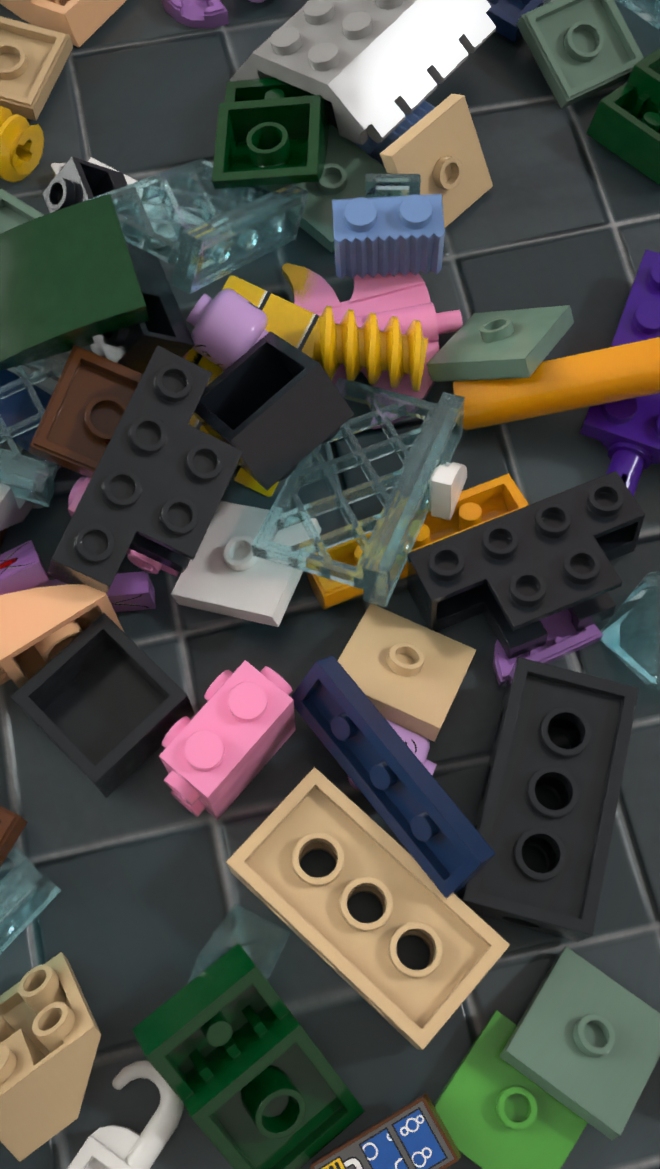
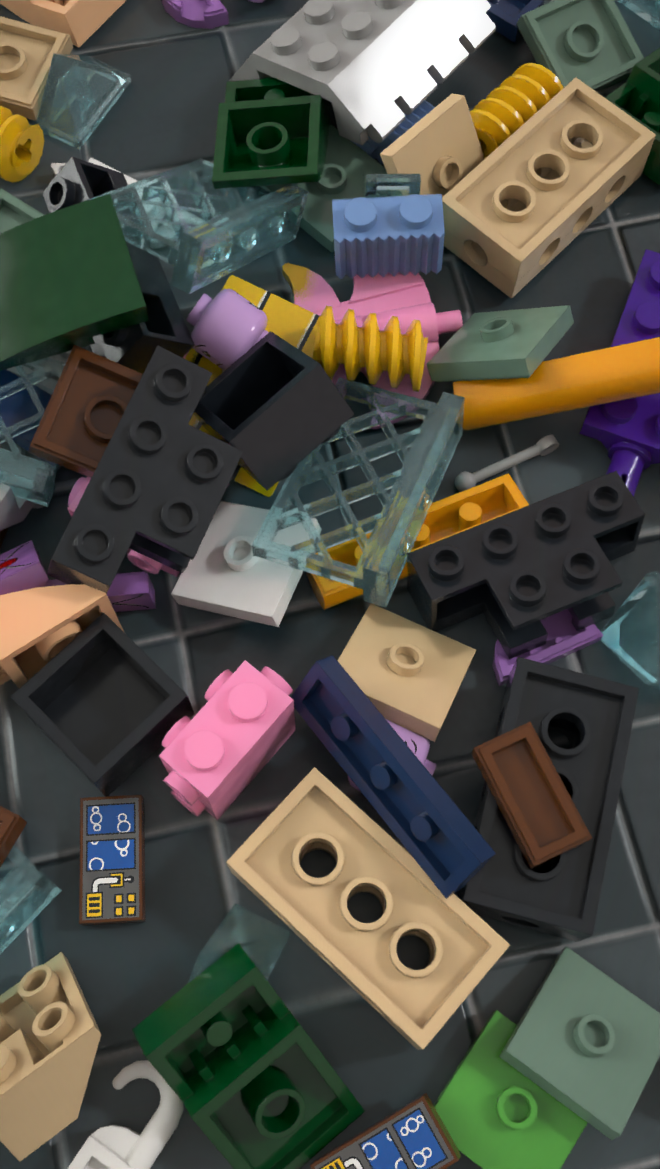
(78, 97): none -> clear light blue slope
(112, 860): none -> tile
(445, 489): white tile -> none
(513, 104): none -> yellow piece
(530, 795): none -> reddish brown tile
(543, 447): none -> light grey hinge
(544, 186): none -> tan brick

